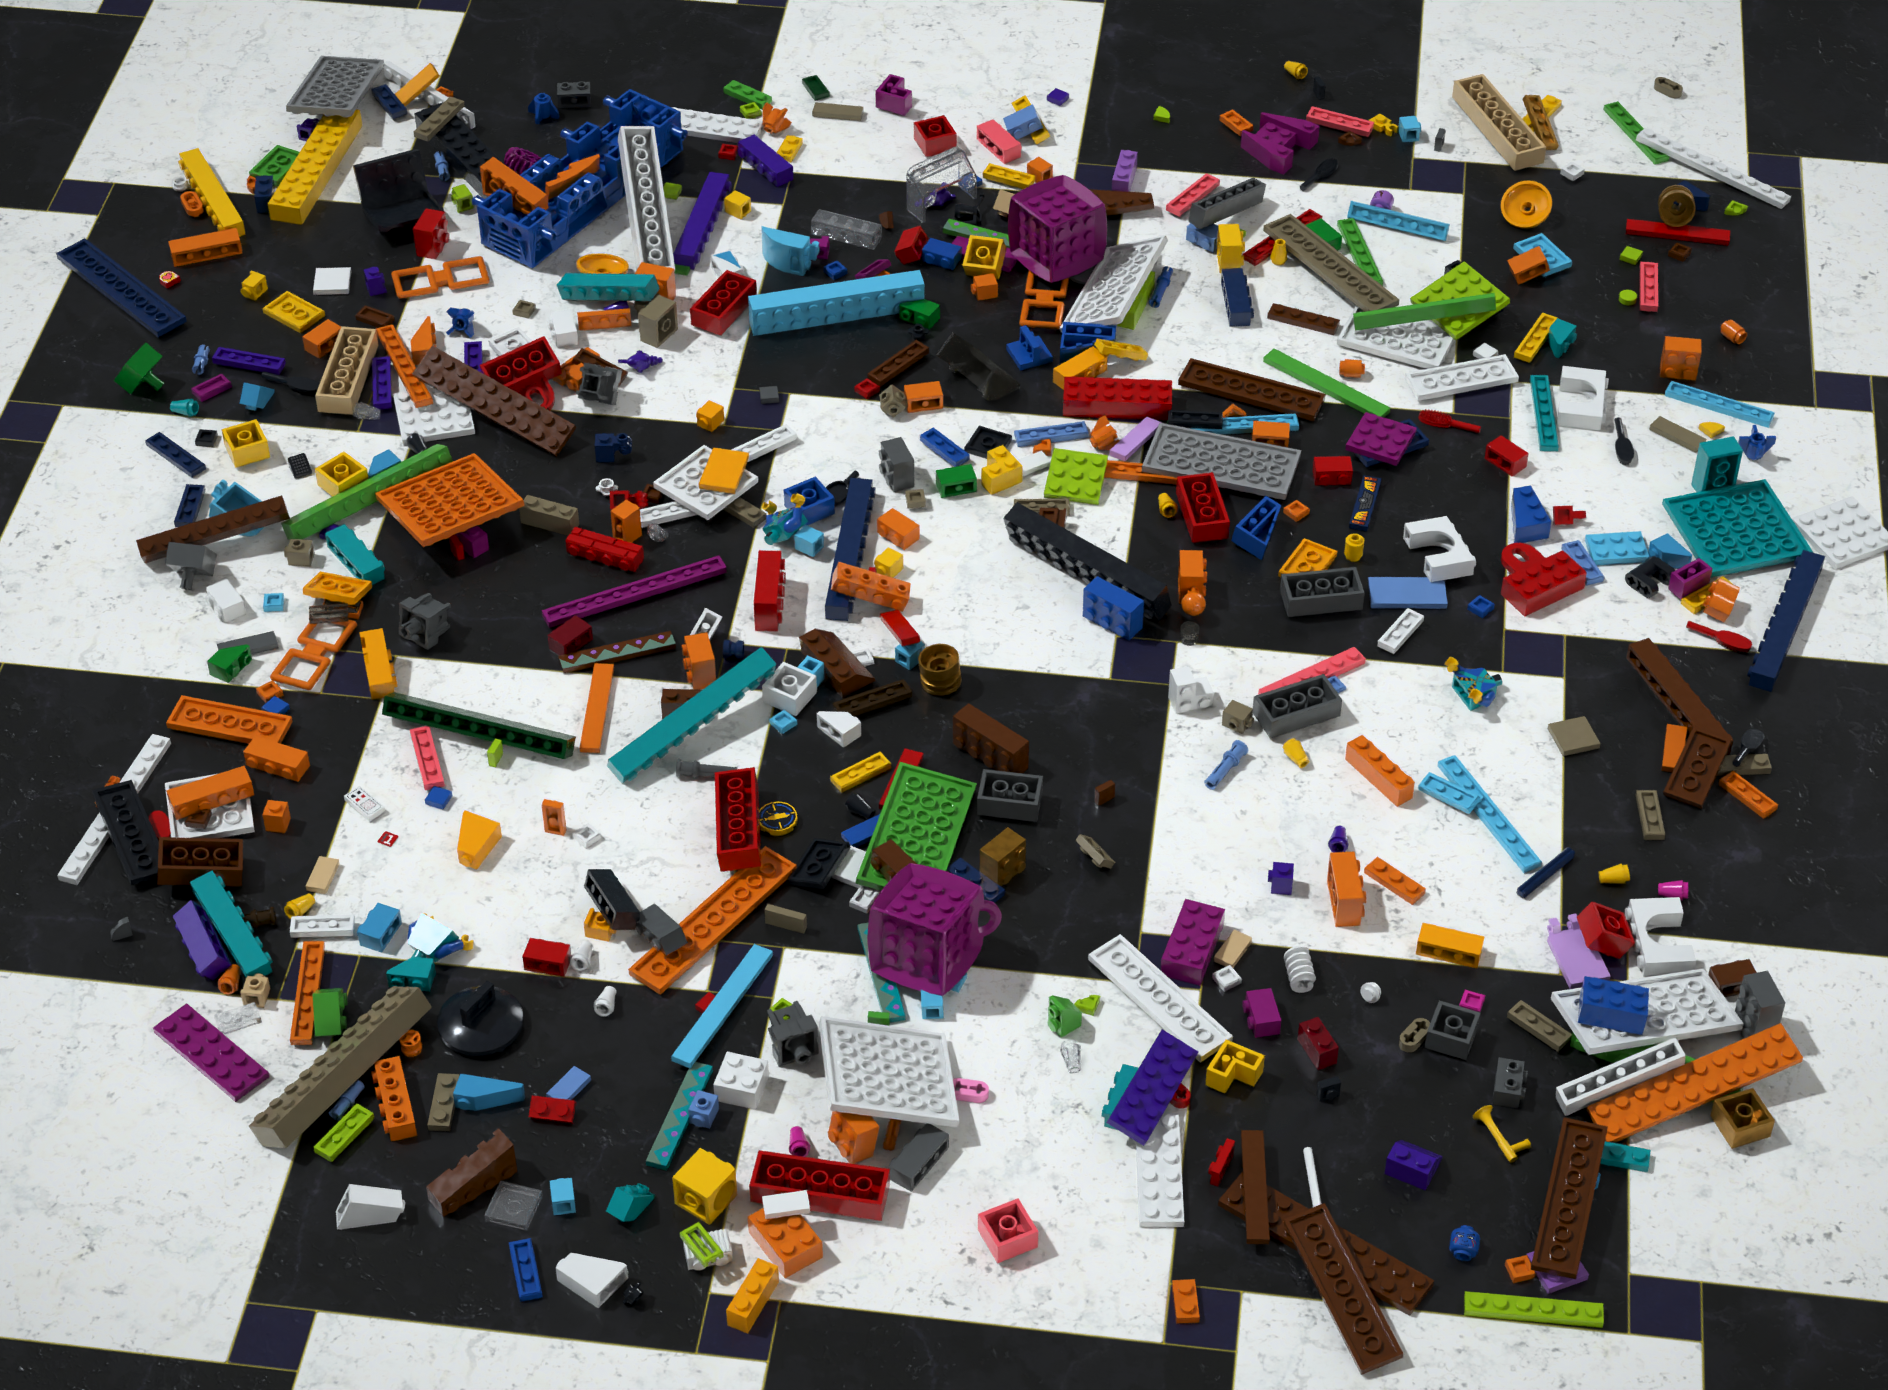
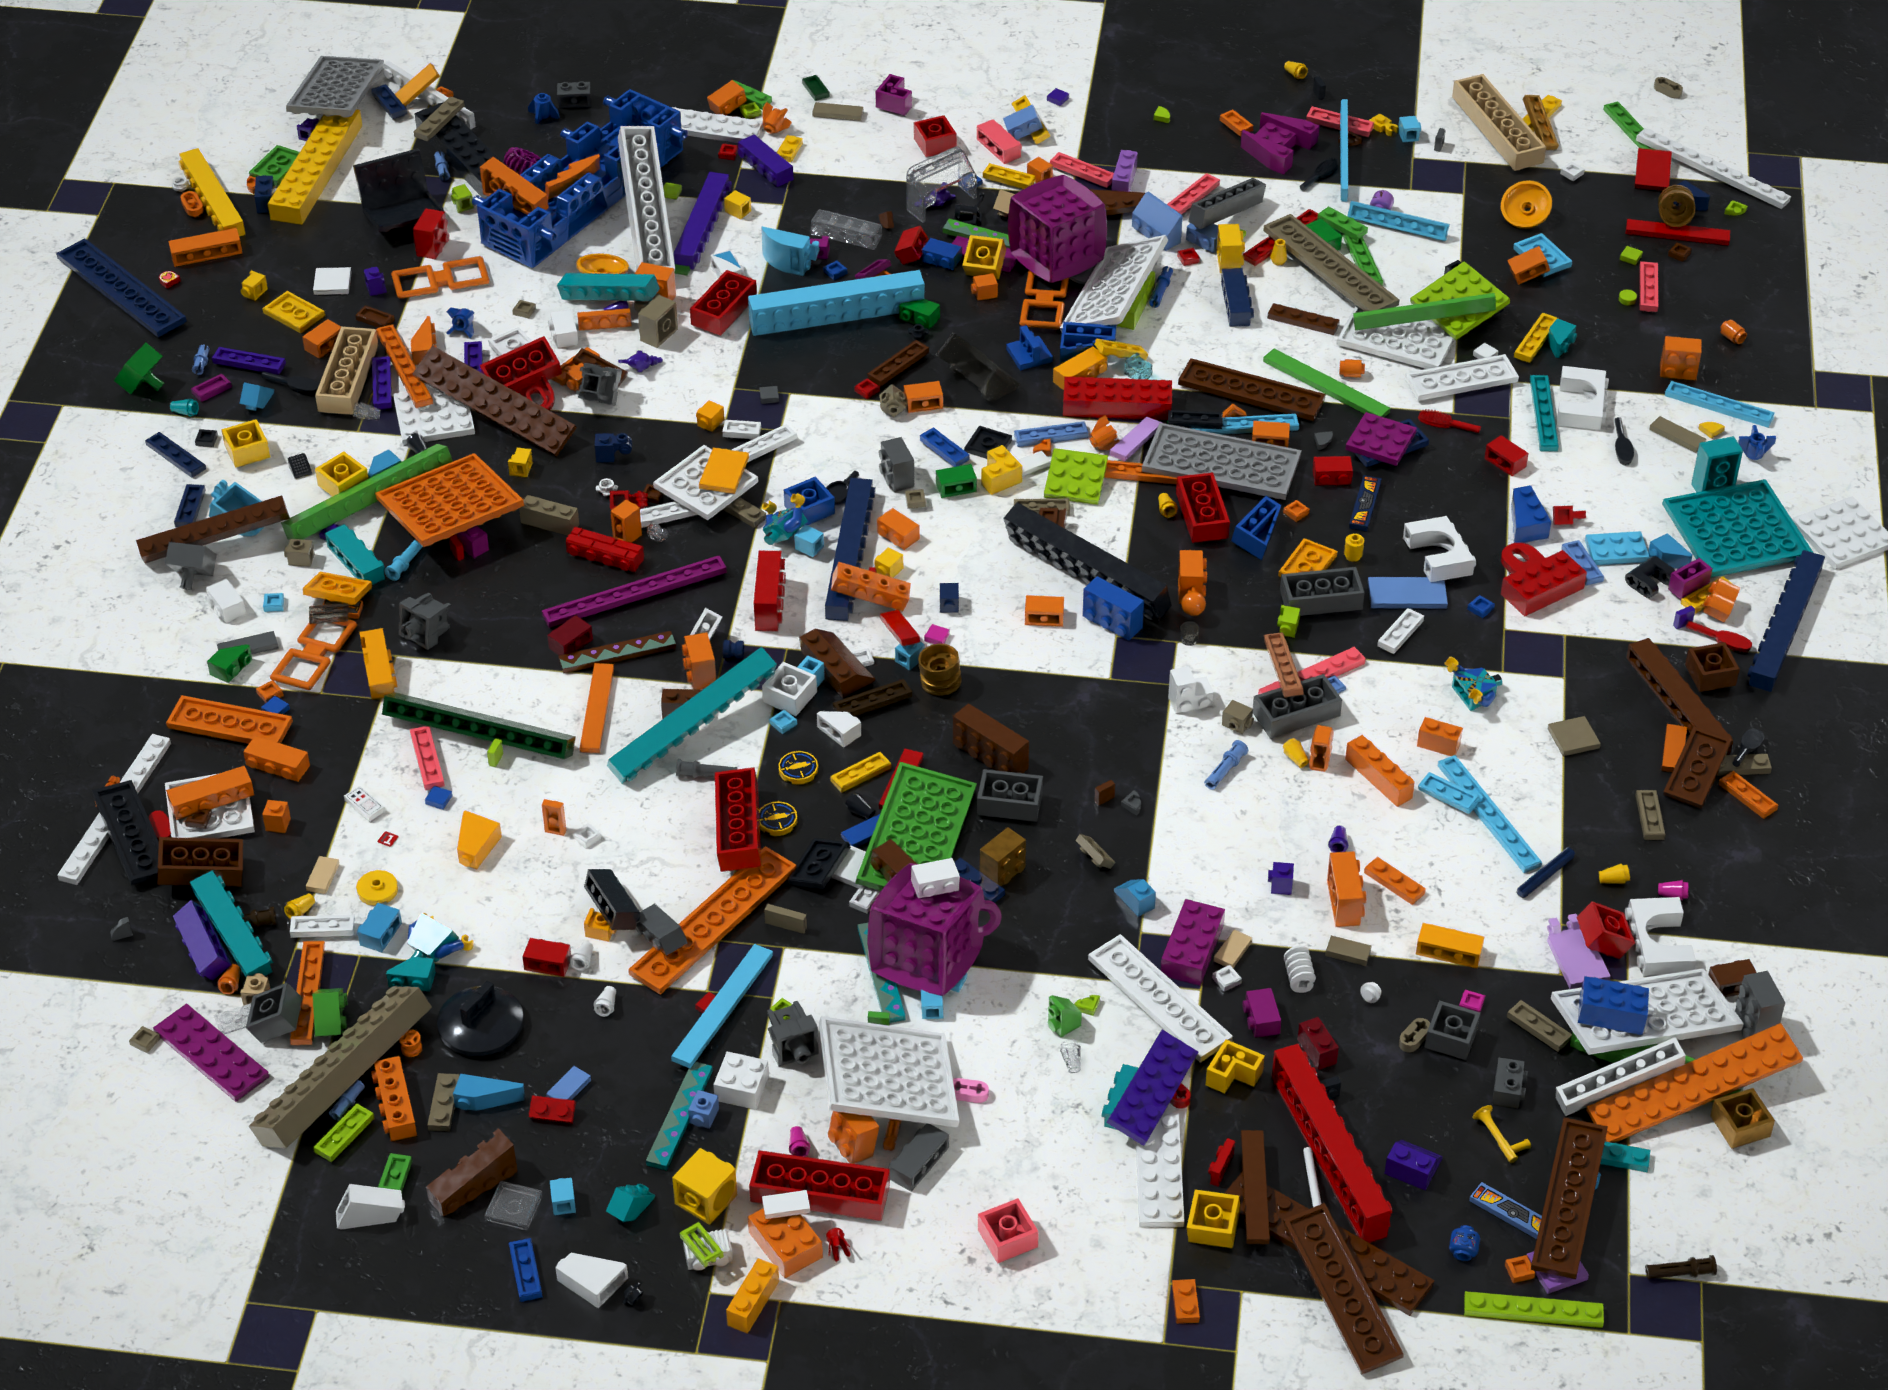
(144, 1039): none -> dark tan tile
(274, 1013): none -> dark grey brick
(377, 887): none -> yellow plate
(395, 1172): none -> bright green plate
(401, 562): none -> medium azure pin
(520, 462): none -> yellow brick
(727, 98): none -> orange brick
(741, 429): none -> white plate
(798, 767): none -> tile
(835, 1238): none -> red piece
(935, 878): none -> white brick
(936, 634): none -> dark pink tile
(949, 597): none -> dark blue brick
(1044, 610): none -> orange brick
(1082, 169): none -> coral plate
(1132, 803): none -> dark grey tile
(1137, 367): none -> clear light blue brick
(1137, 896): none -> dark azure slope
(1156, 219): none -> medium blue slope
(1188, 256): none -> red tile
(1213, 1218): none -> yellow brick
(1283, 664): none -> nougat tile
(1288, 620): none -> lime brick
(1321, 748): none -> orange brick
(1323, 439): none -> dark grey tile
(1331, 1144): none -> red brick
(1343, 223): none -> bright green plate
(1344, 149): none -> medium azure tile
(1348, 950): none -> dark tan tile
(1439, 737): none -> orange brick
(1506, 1209): none -> tile
(1652, 169): none -> red tile
(1683, 616): none -> dark purple tile
(1691, 1267): none -> dark brown pin
(1712, 666): none -> reddish brown brick

